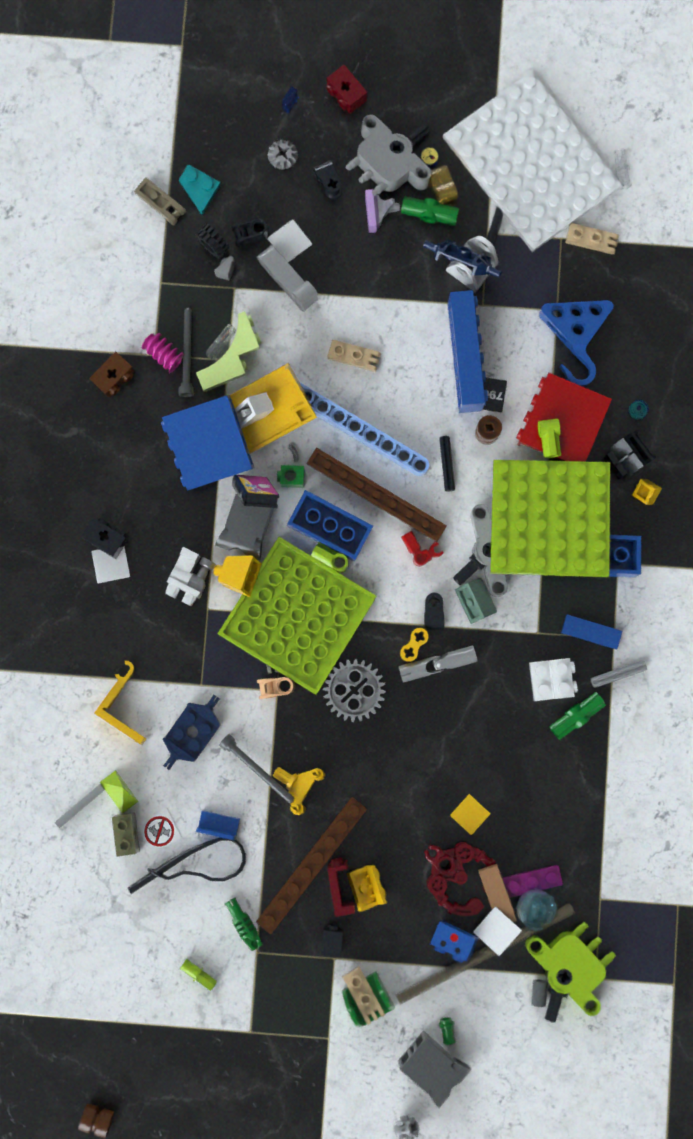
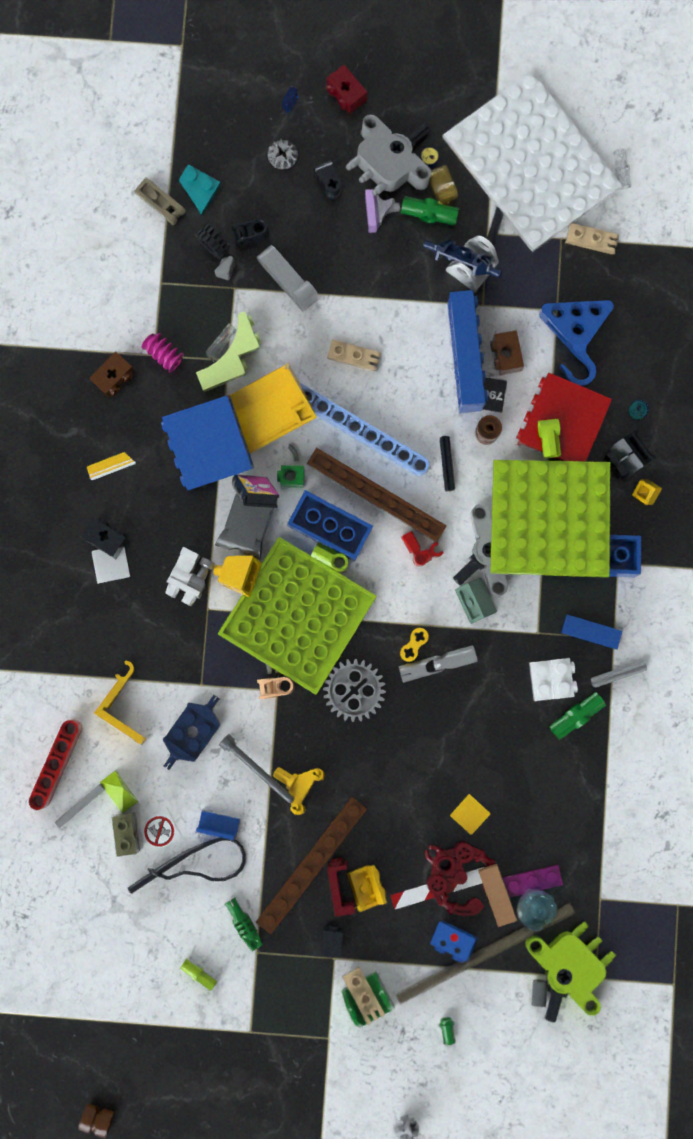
(48, 771): none -> red beam
(109, 465): none -> yellow sticker
(186, 388): dark grey piece -> none
(253, 409): white slope -> none
(289, 241): white sticker -> none
(423, 893): none -> white sticker
(432, 1068): dark grey piece -> none
(434, 615): black piece -> none
(497, 931): white sticker -> none
(510, 342): none -> reddish brown brick

